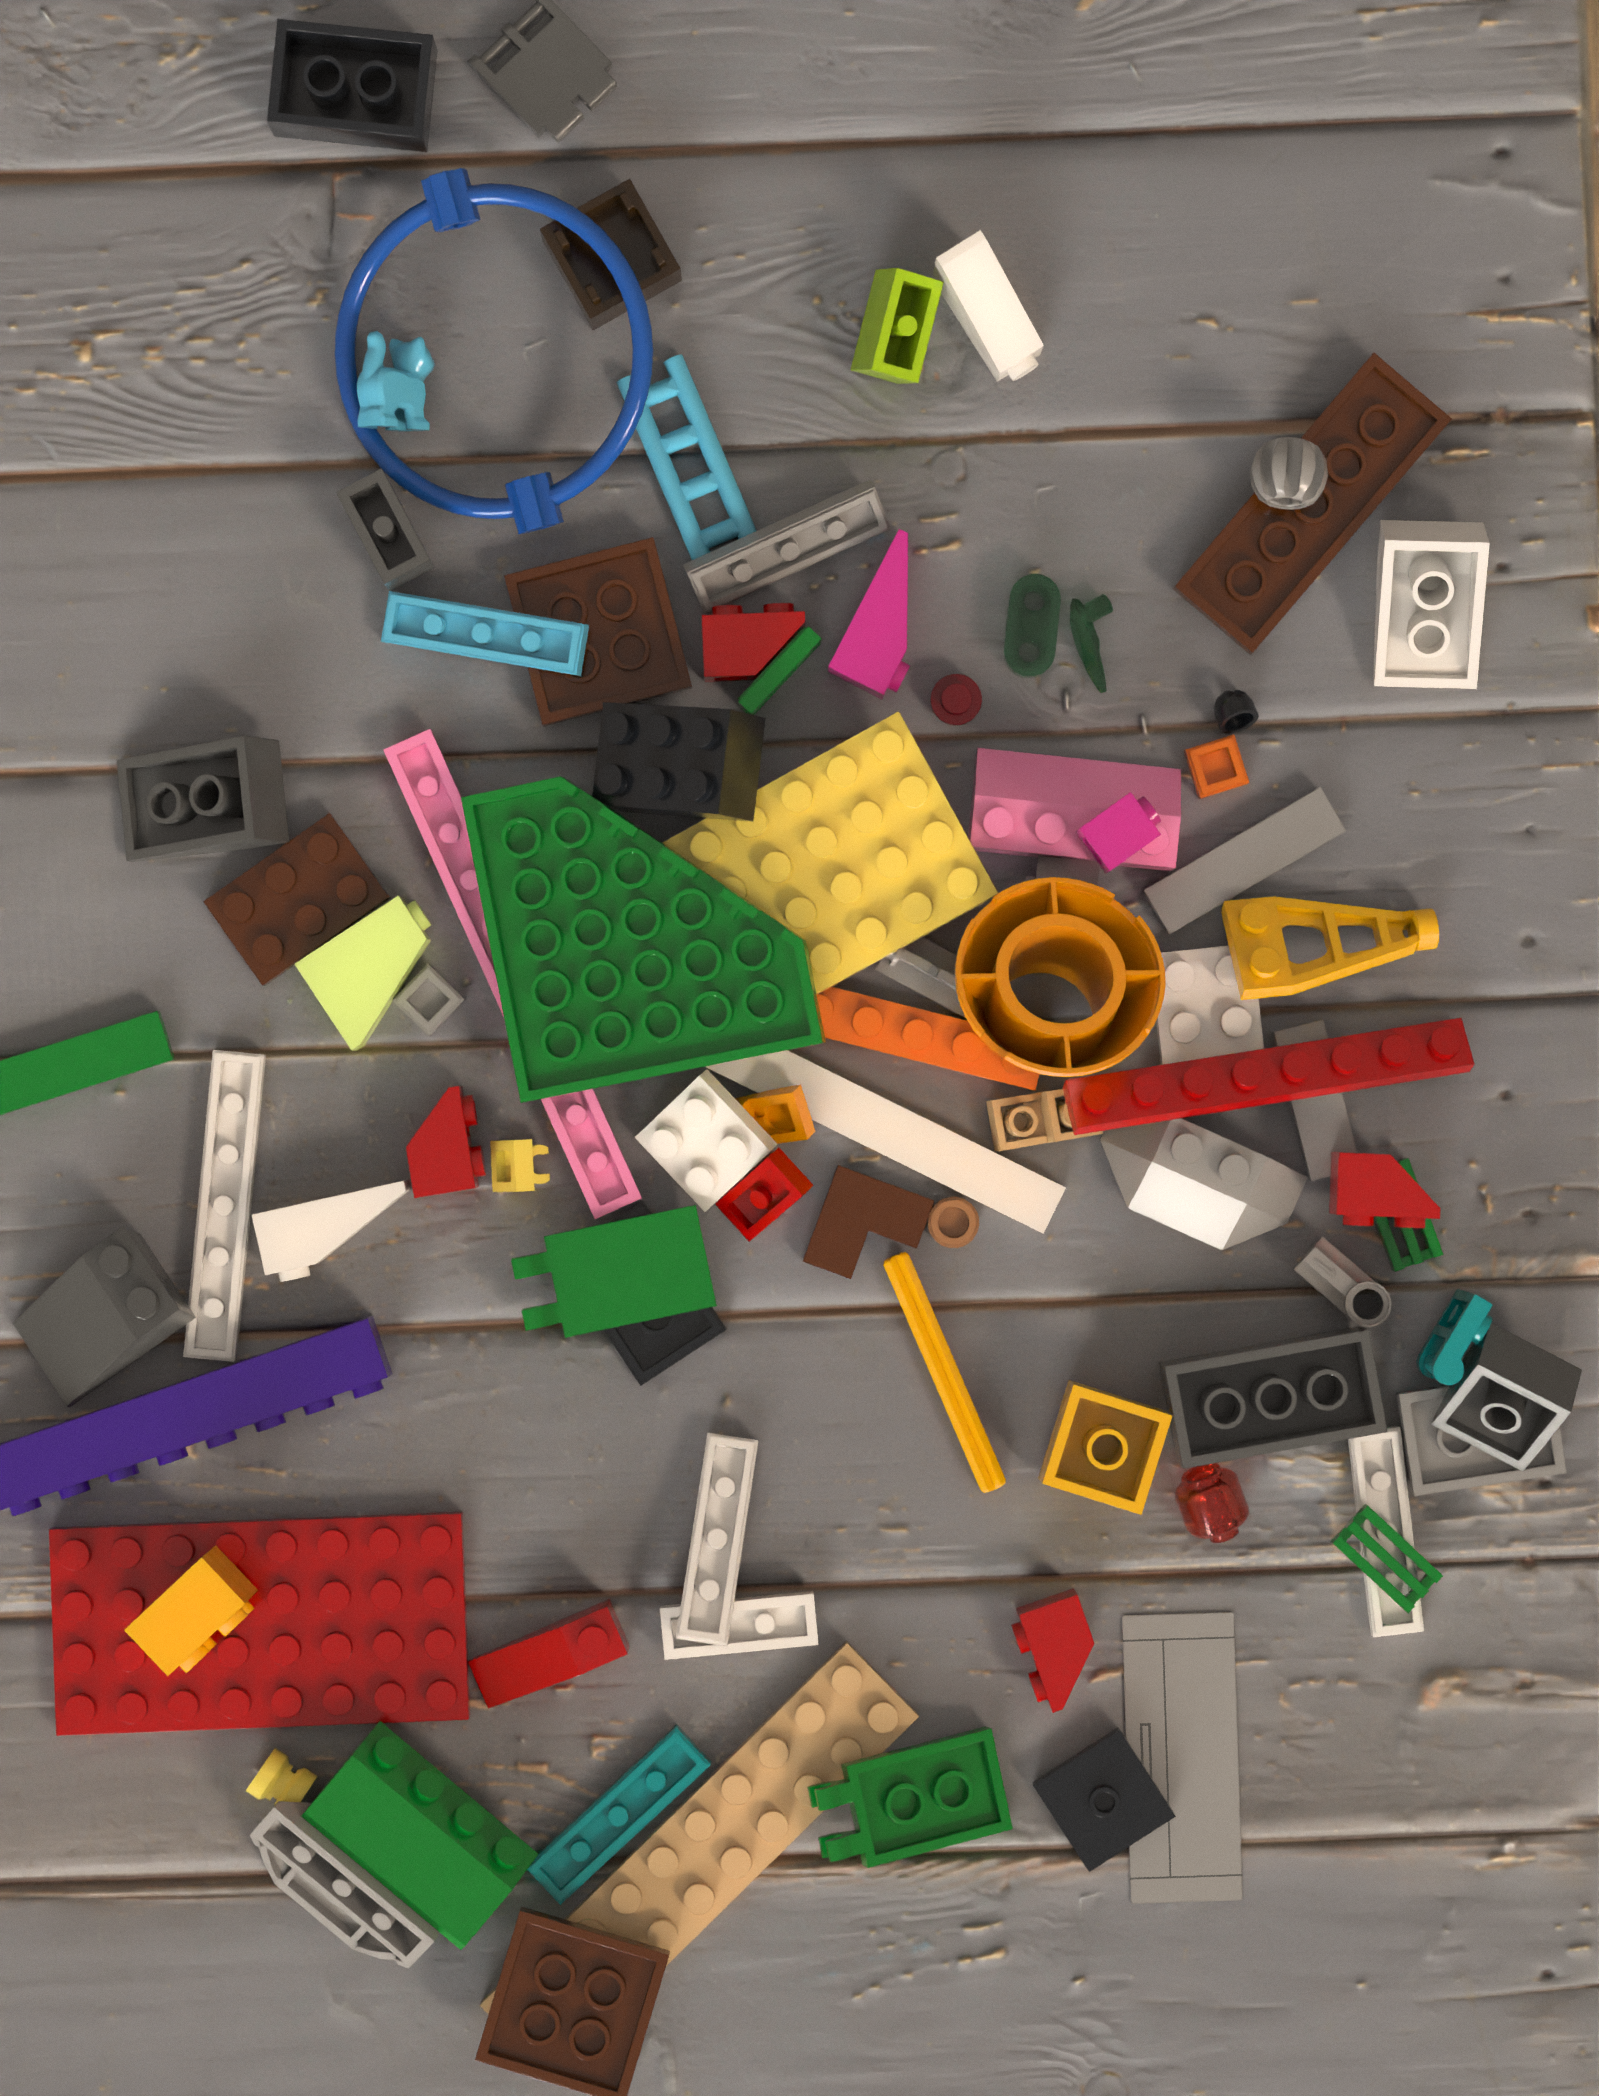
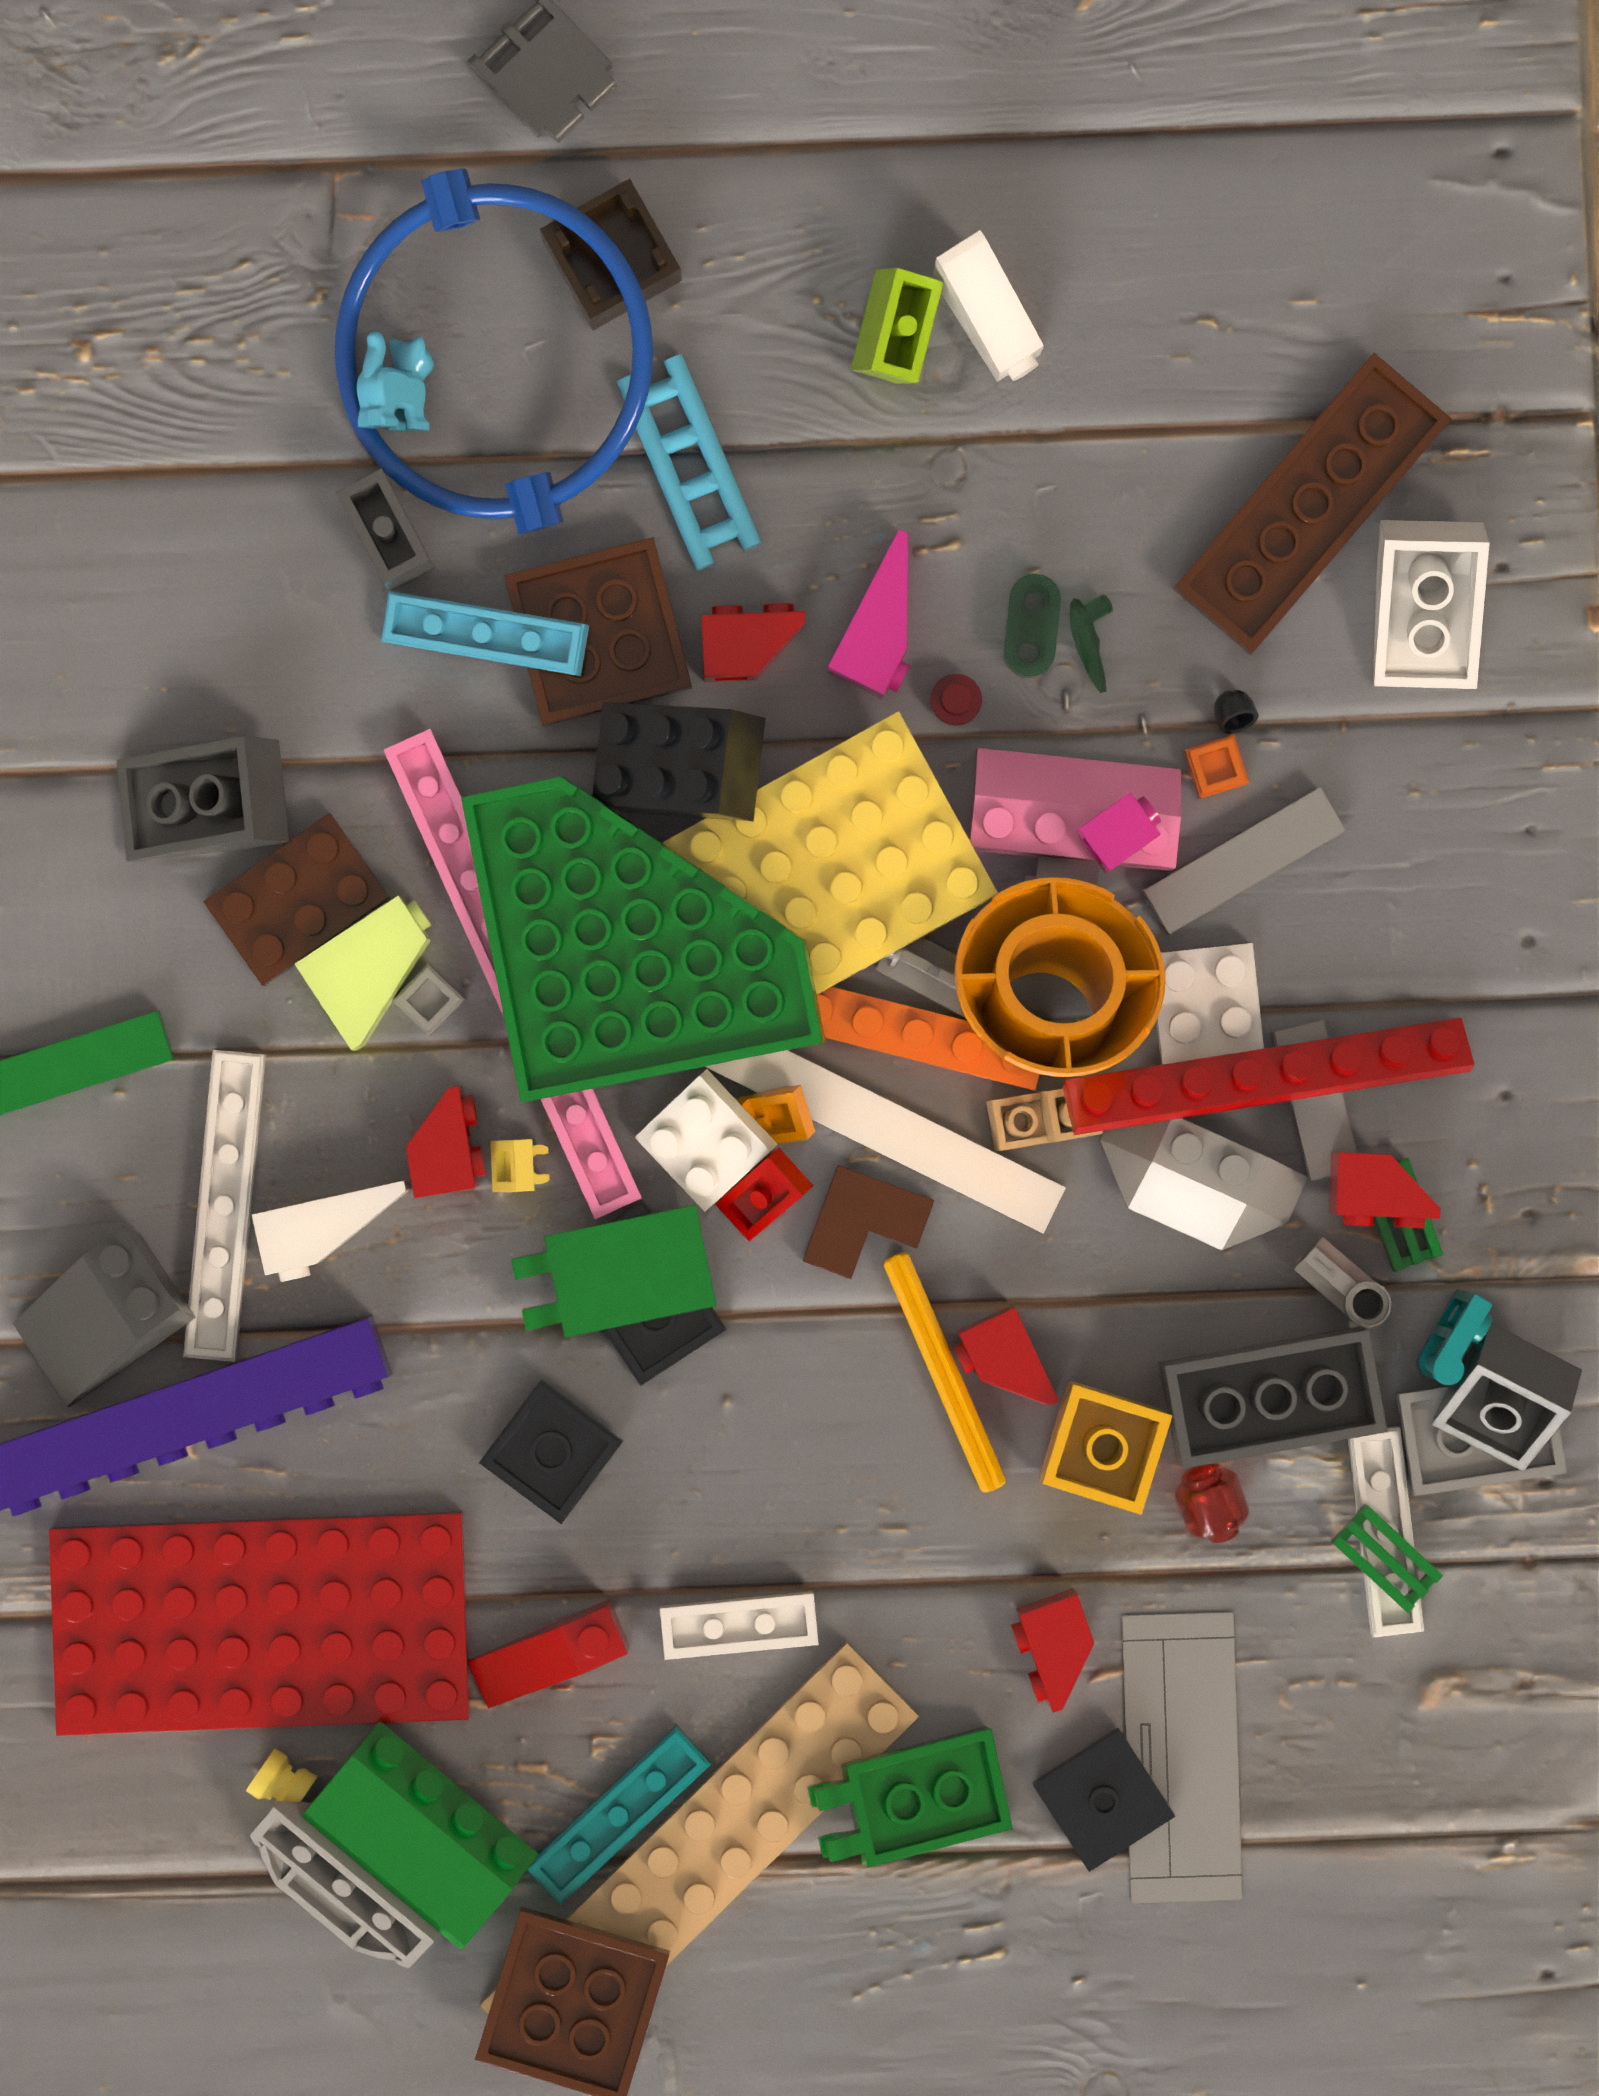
(203, 1600): yellow brick -> none
(352, 85): black brick -> none
(551, 1451): none -> black plate
(717, 1539): white tile -> none
(779, 671): green tile -> none
(787, 546): light grey tile -> none
(953, 1222): medium nougat tile -> none
(1004, 1356): none -> red slope
(1261, 955): yellow plate -> none
(1289, 473): light grey piece -> none

